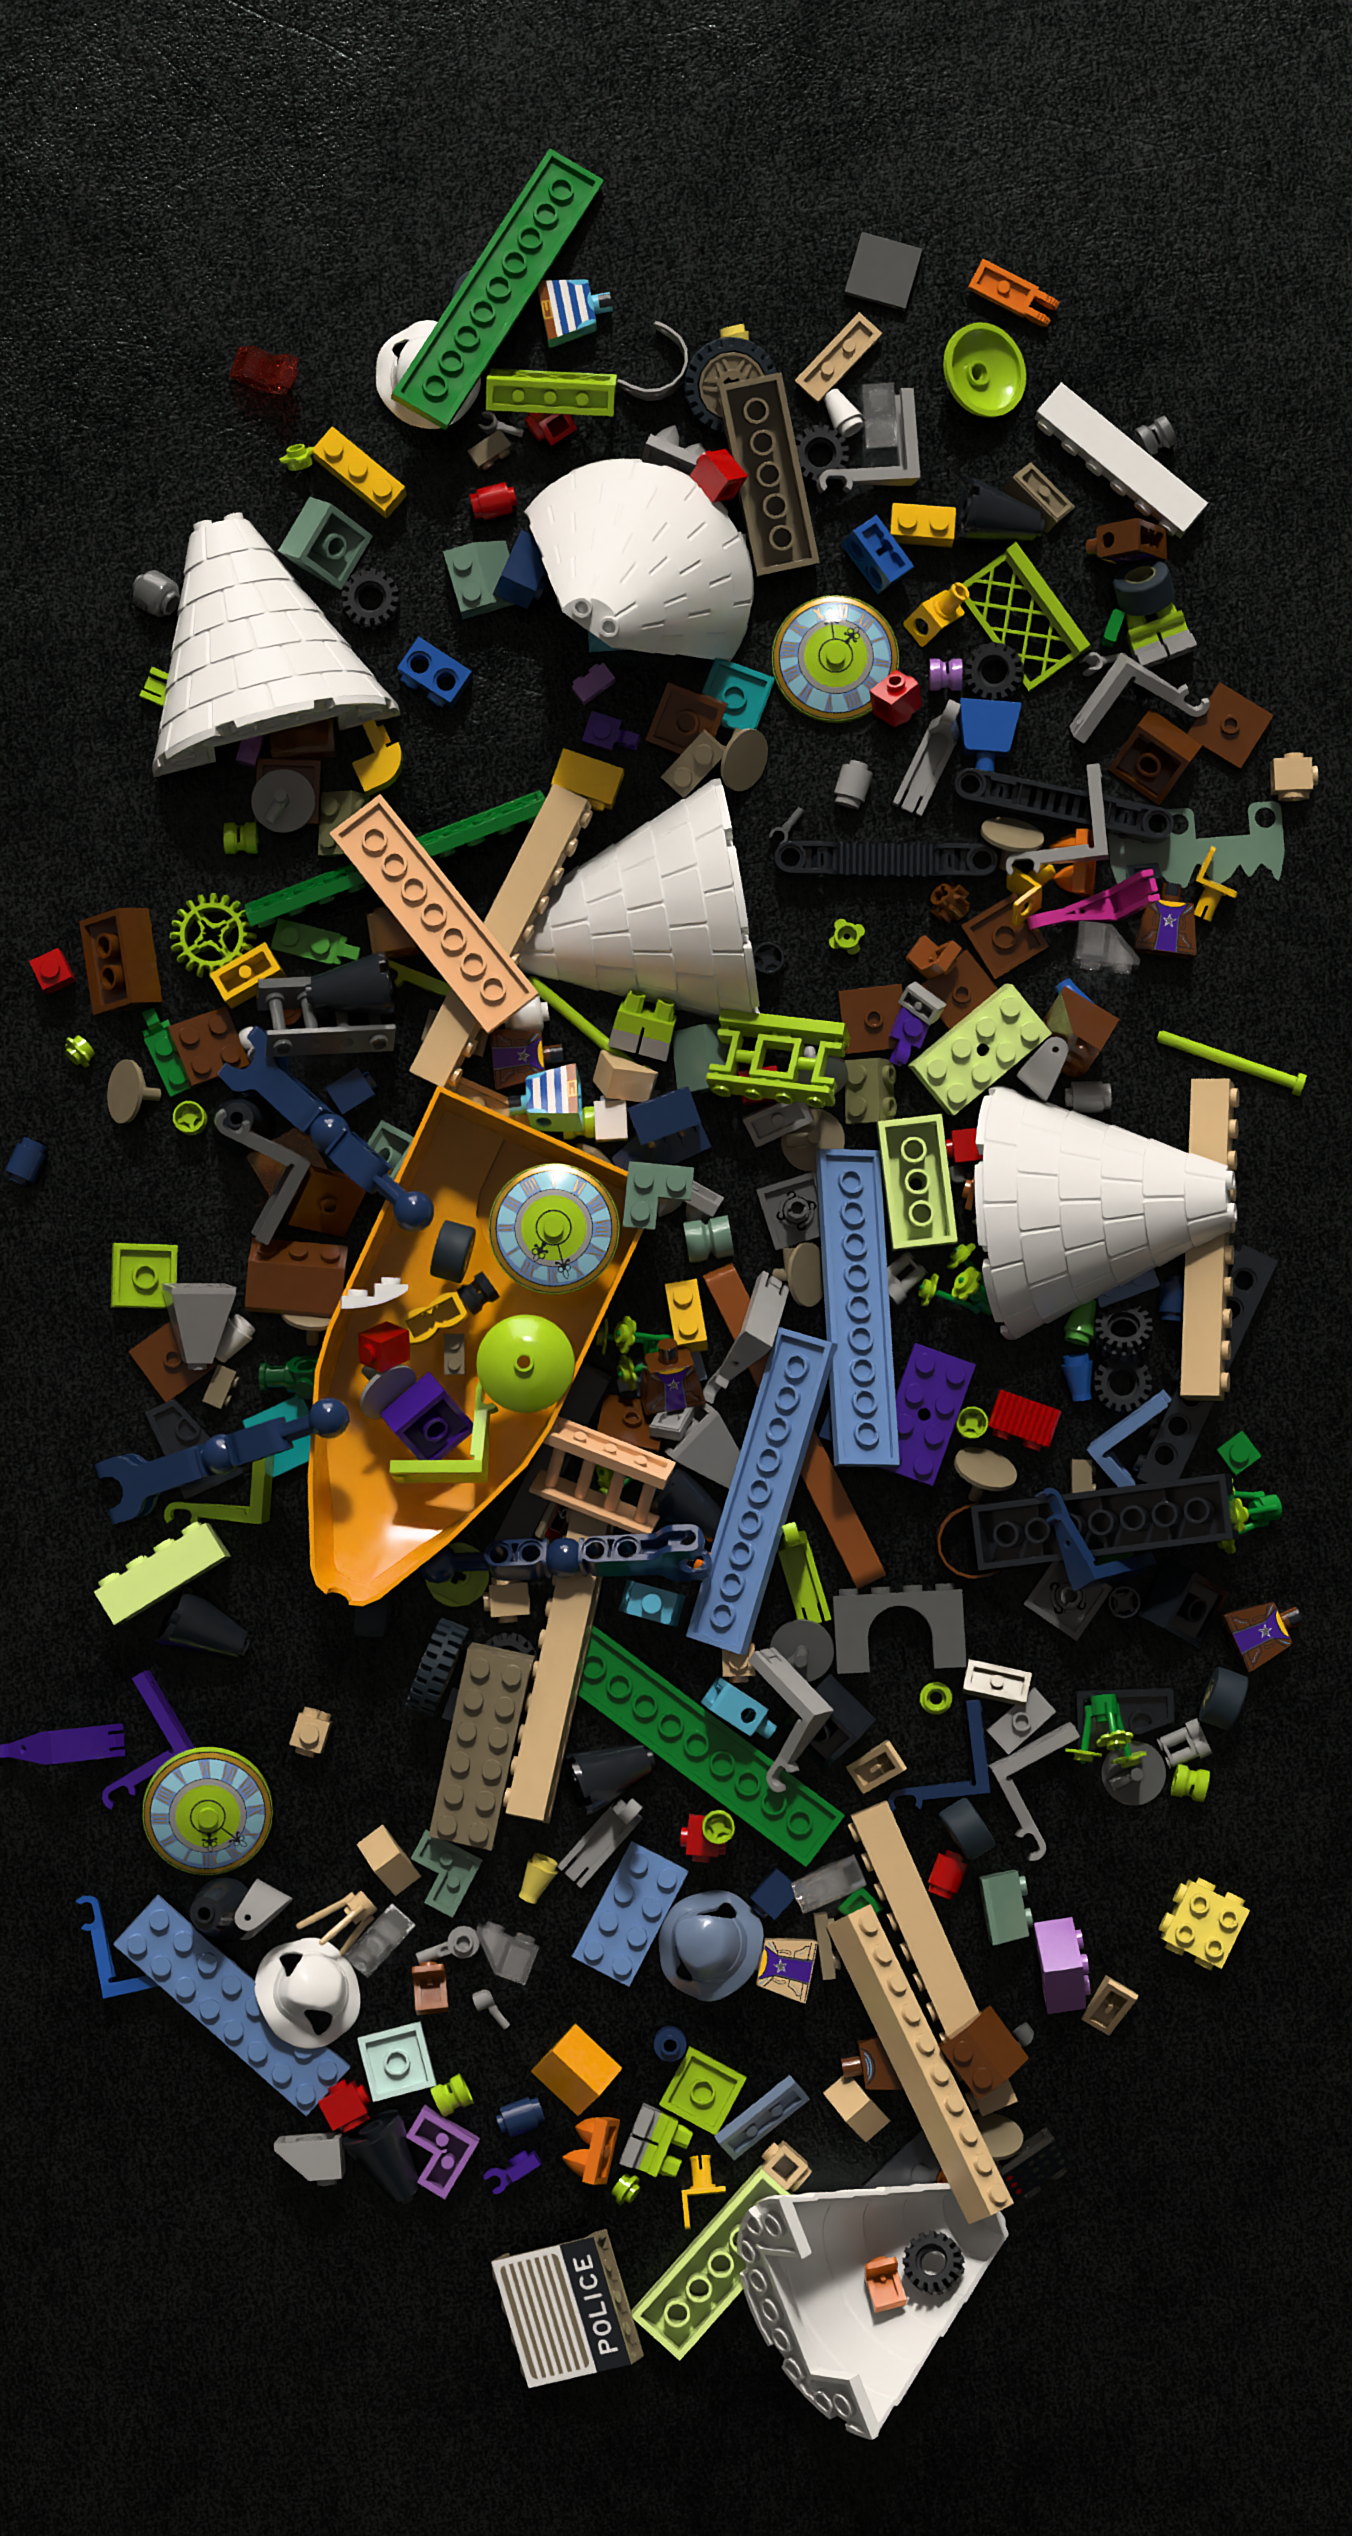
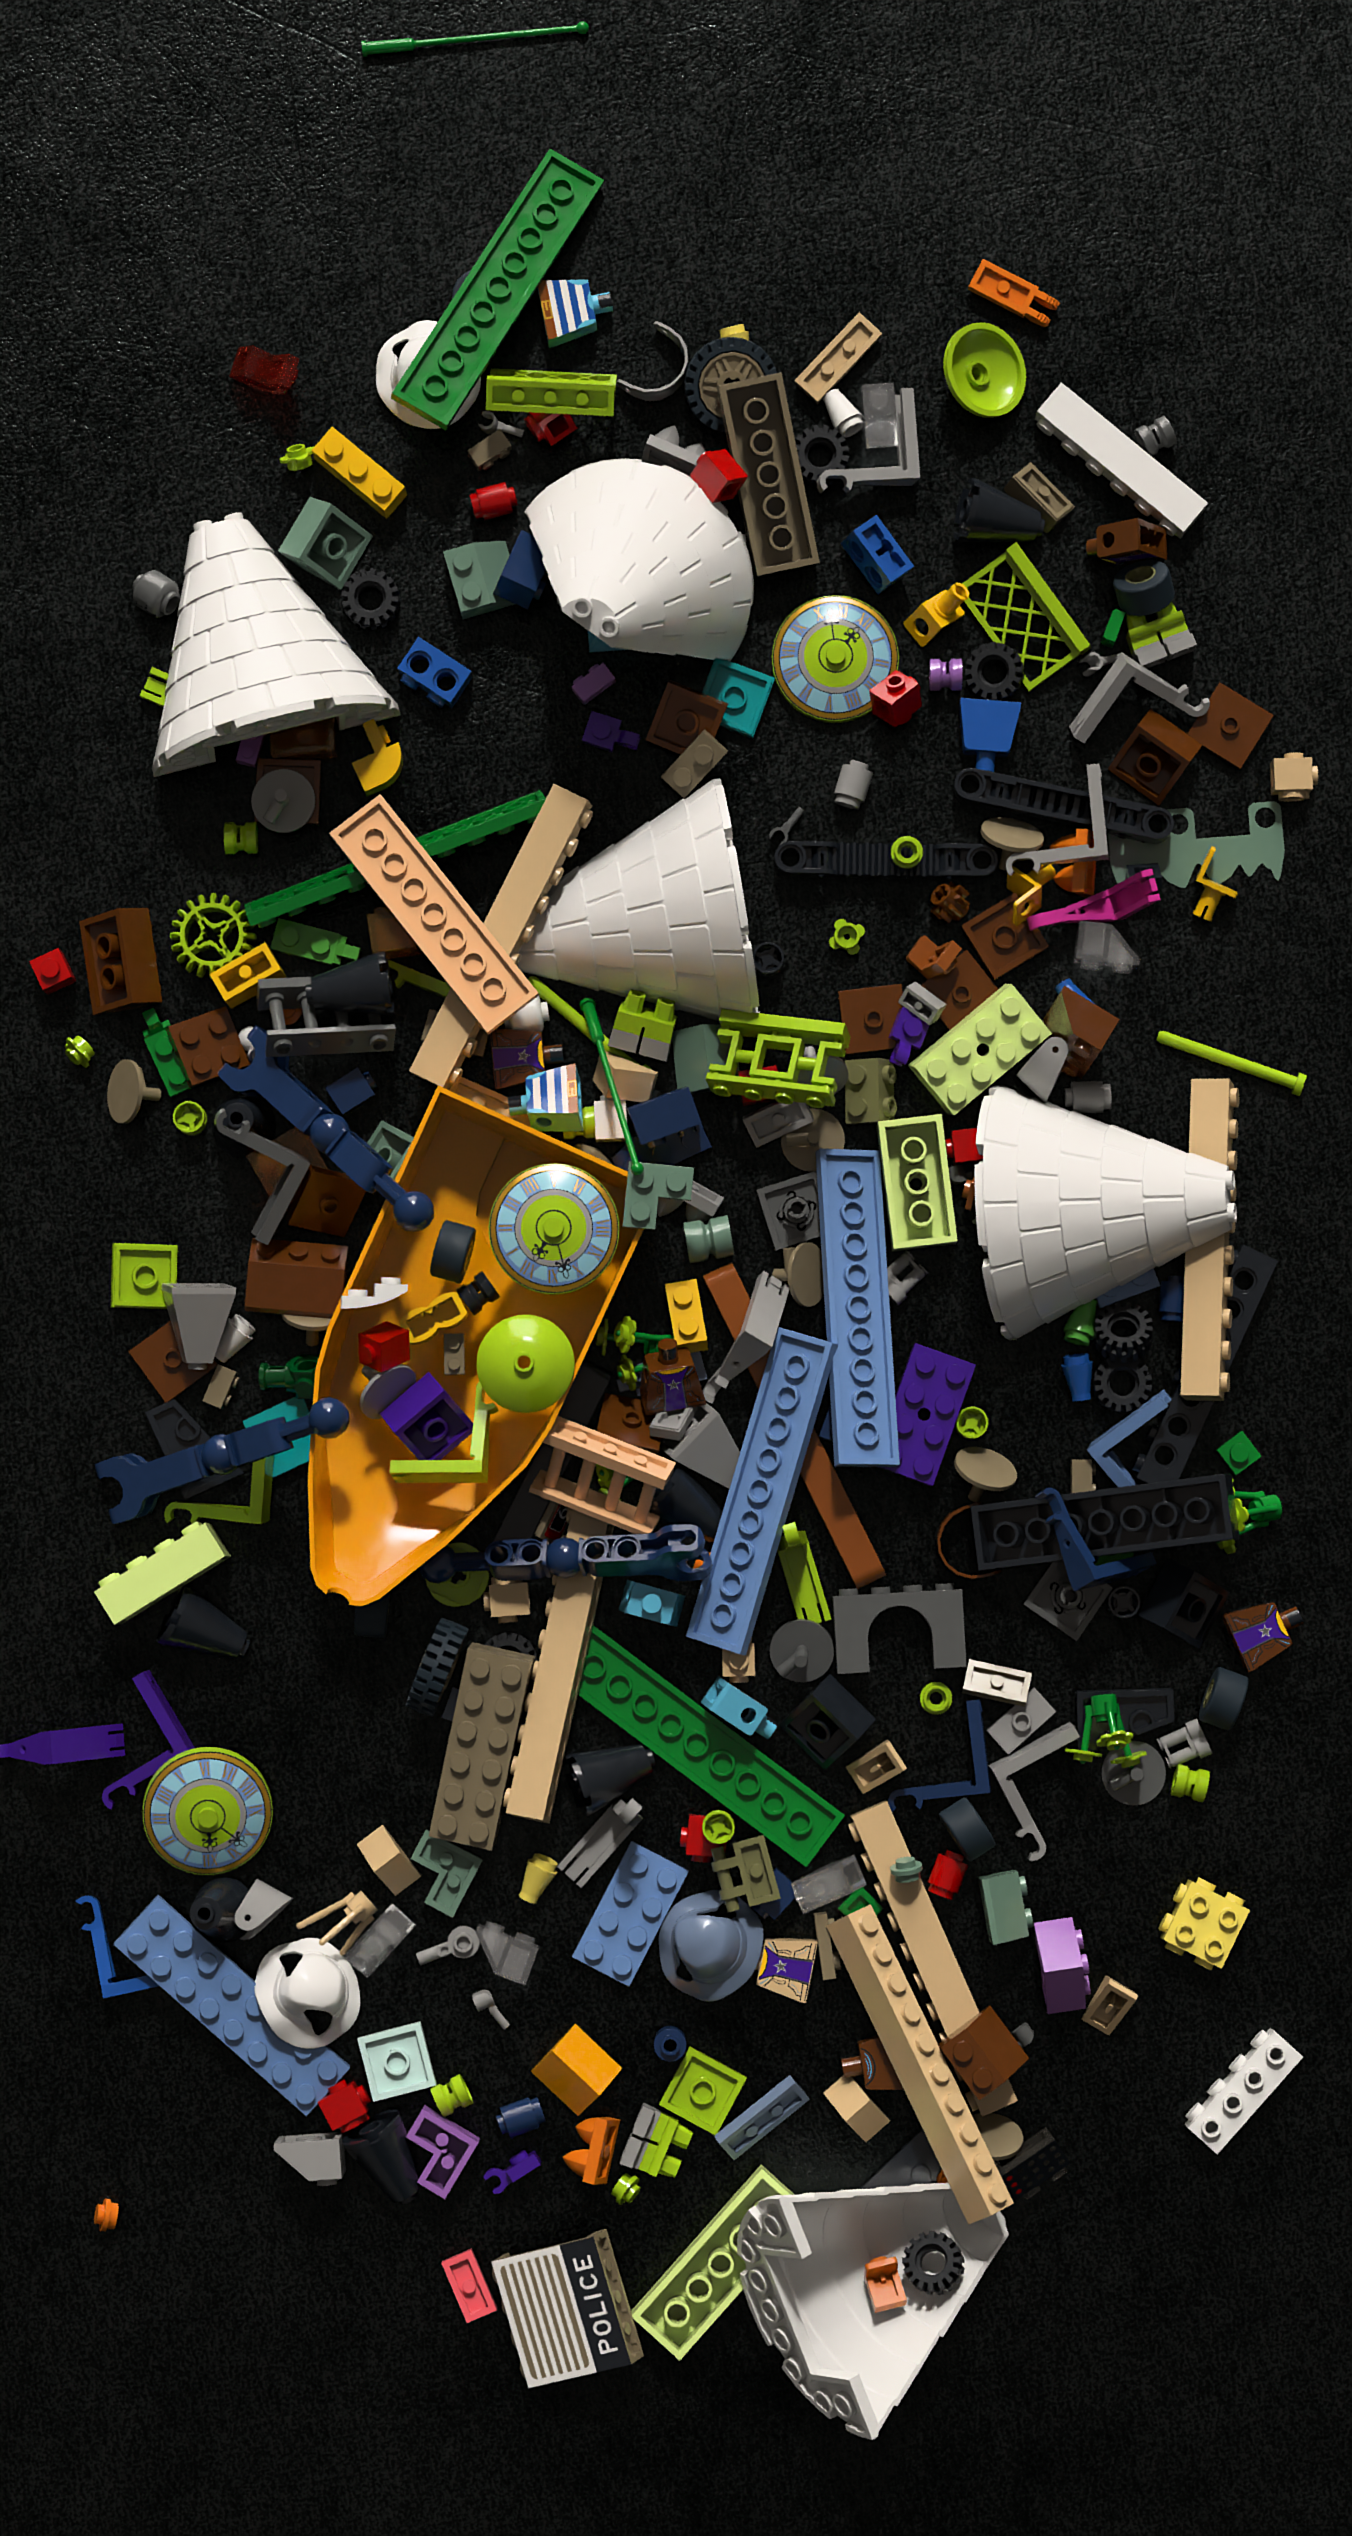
(26, 1161): dark blue brick -> none
(106, 2215): none -> orange plate
(311, 1732): tan brick -> none
(334, 810): olive bracket -> none
(409, 44): none -> green piece
(430, 1988): dark orange bracket -> none
(469, 2285): none -> coral plate
(588, 778): yellow brick -> none
(588, 1006): none -> green piece
(701, 2184): yellow bracket -> none
(744, 759): dark tan shield -> none
(755, 1870): none -> olive plate
(785, 2166): tan brick -> none
(802, 1699): light grey hinge -> none
(883, 271): dark grey tile -> none
(906, 1869): none -> sand green plate
(914, 845): none -> lime plate
(923, 524): yellow brick -> none
(929, 760): light grey hinge -> none
(964, 1286): lime plant -> none
(1023, 1419): red brick -> none
(1167, 926): torso -> none
(1243, 2090): none -> white brick

